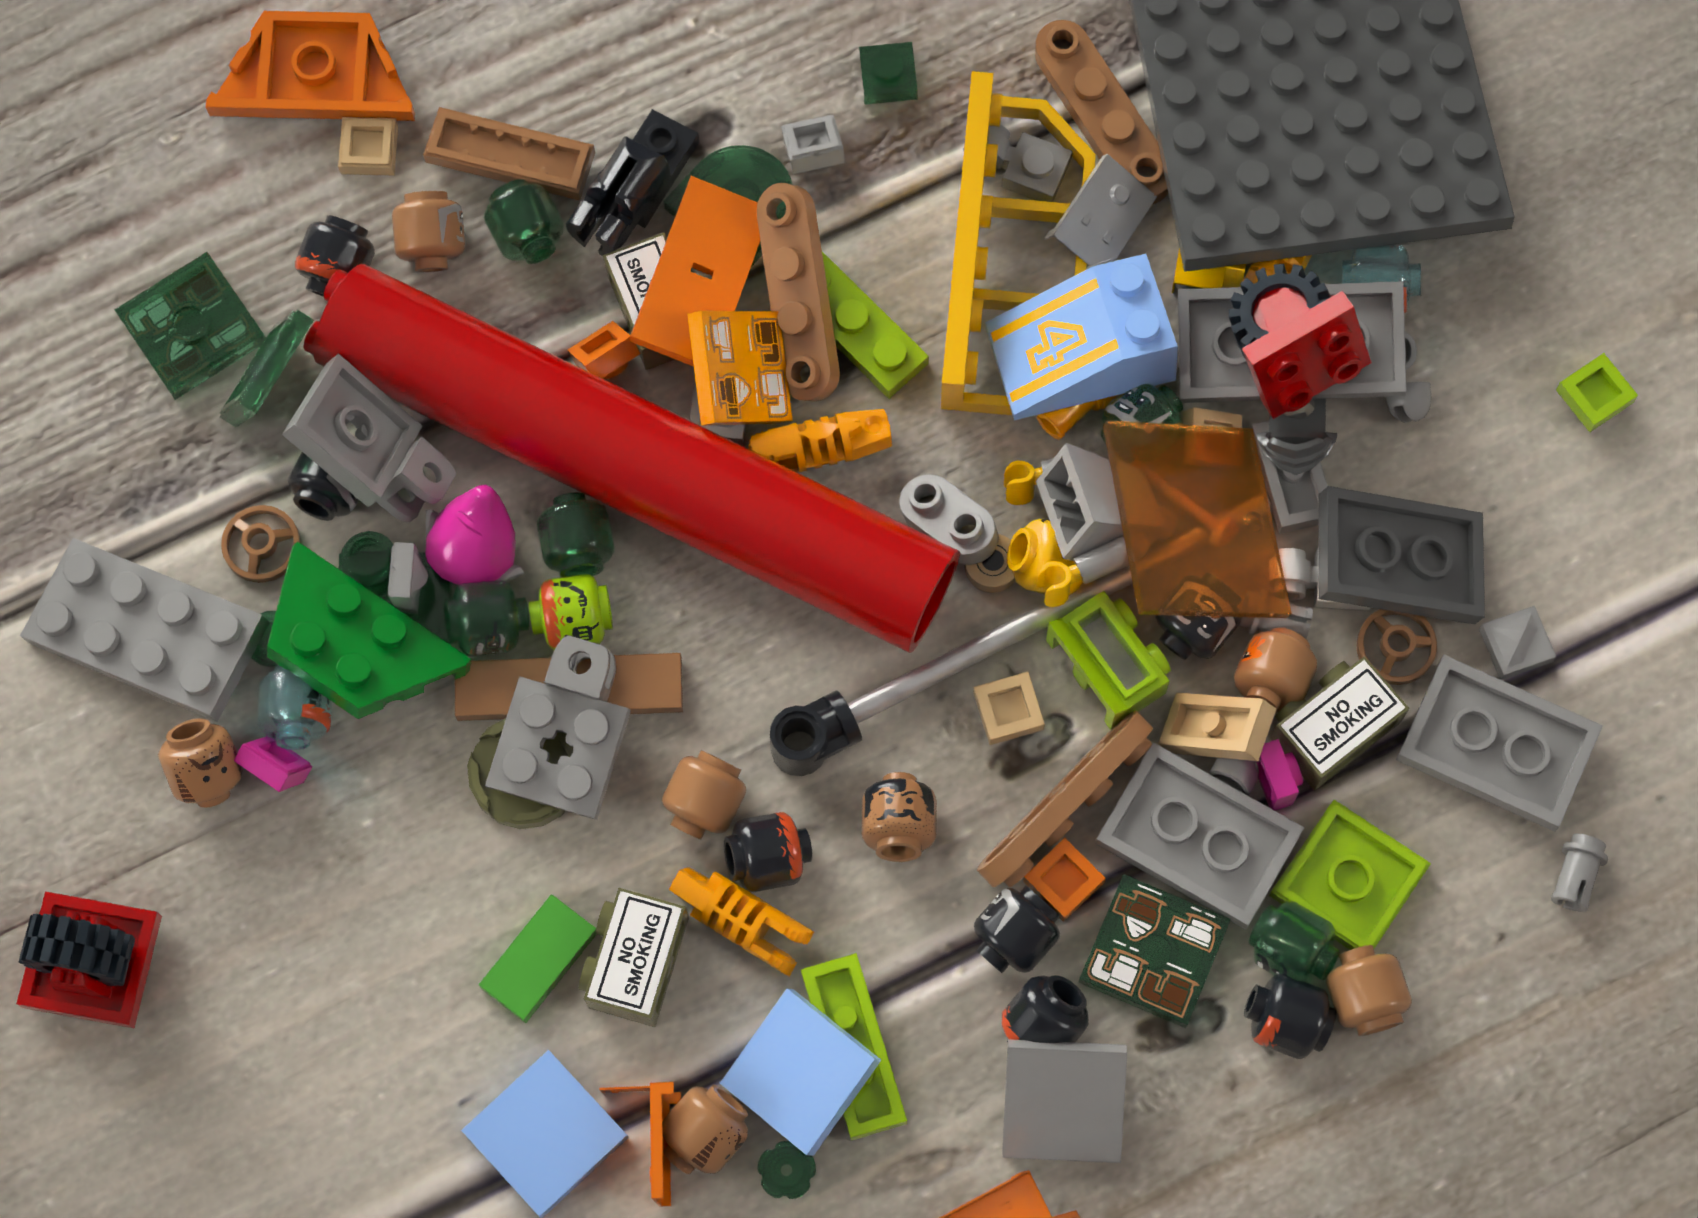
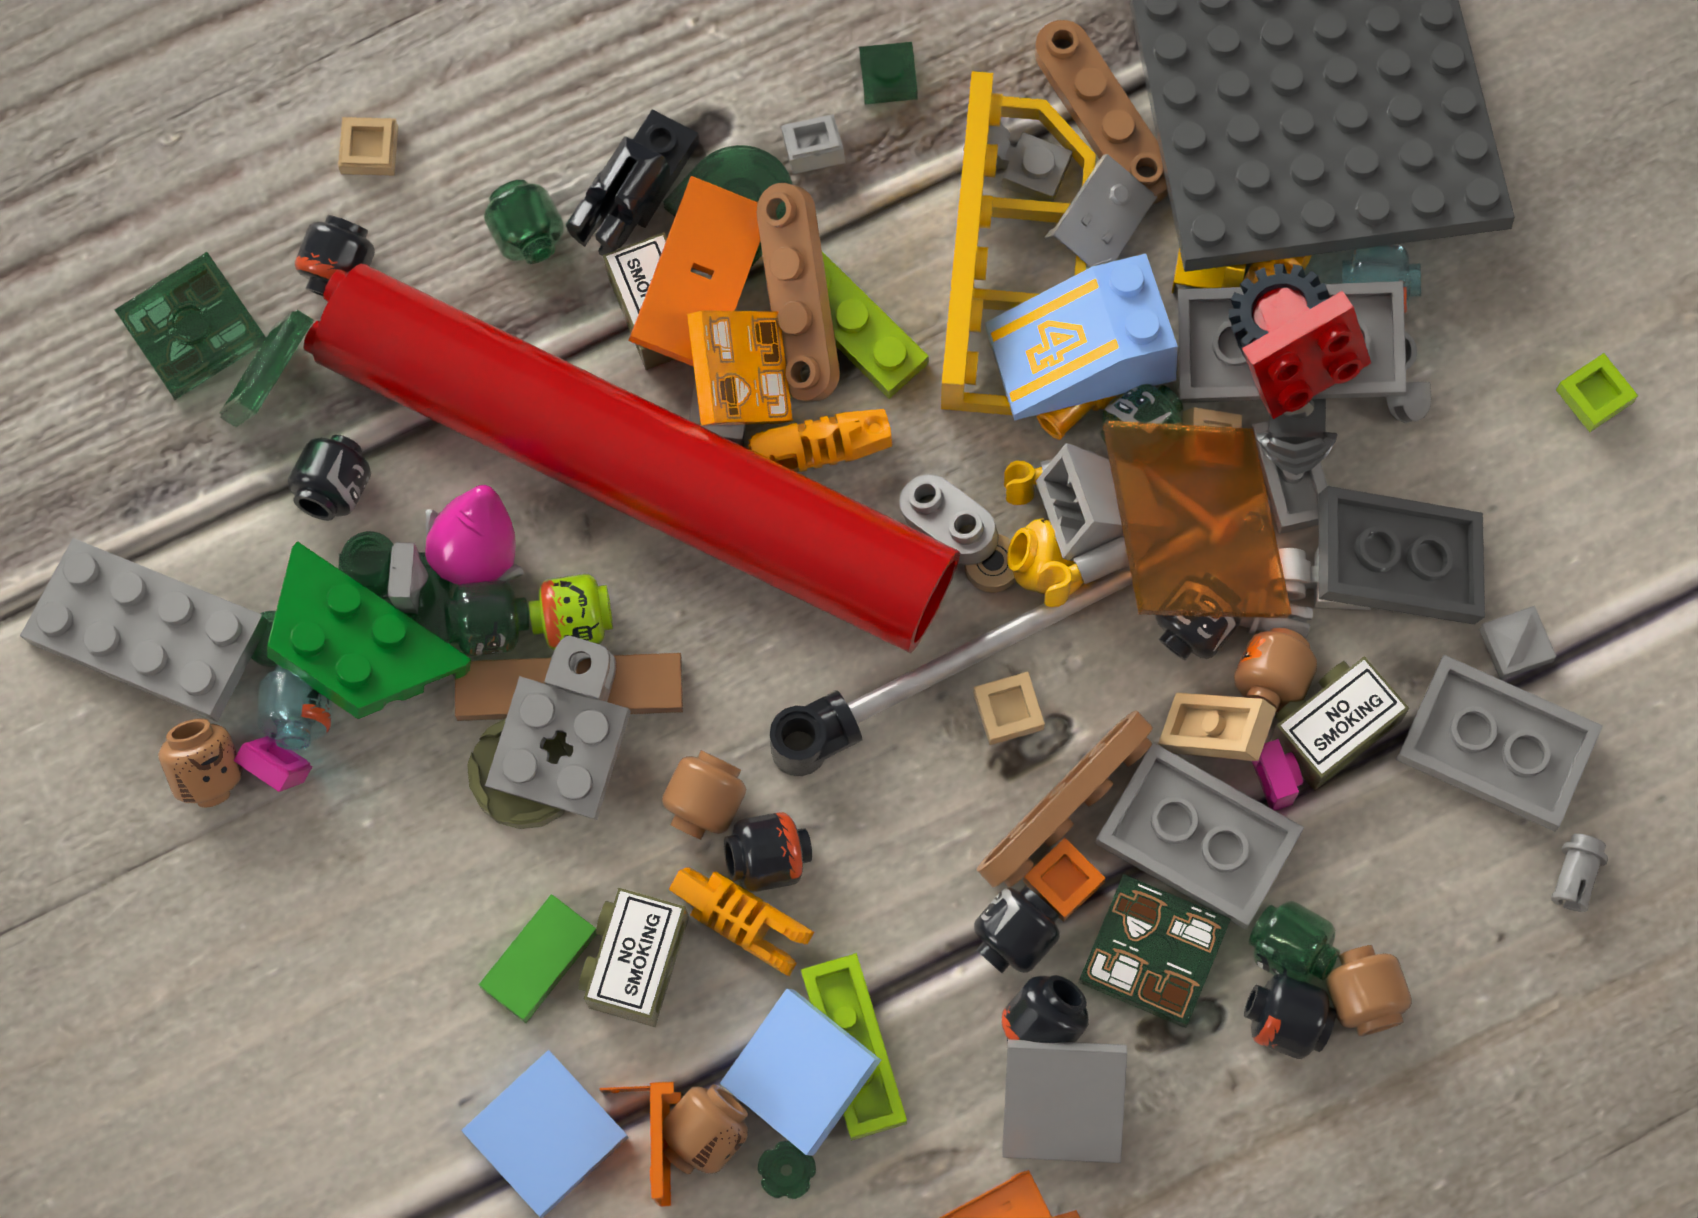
(87, 959): plate -> none
(257, 555): medium nougat piece -> none
(312, 70): orange wing -> none
(384, 453): light grey plate -> none
(428, 230): medium nougat head -> none
(509, 153): medium nougat plate -> none
(575, 535): clear green head -> none
(605, 351): orange plate -> none
(899, 817): medium nougat head -> none
(1111, 656): lime window -> none
(1236, 773): light grey hinge -> none
(1351, 876): lime tile -> none
(1414, 641): medium nougat piece -> none

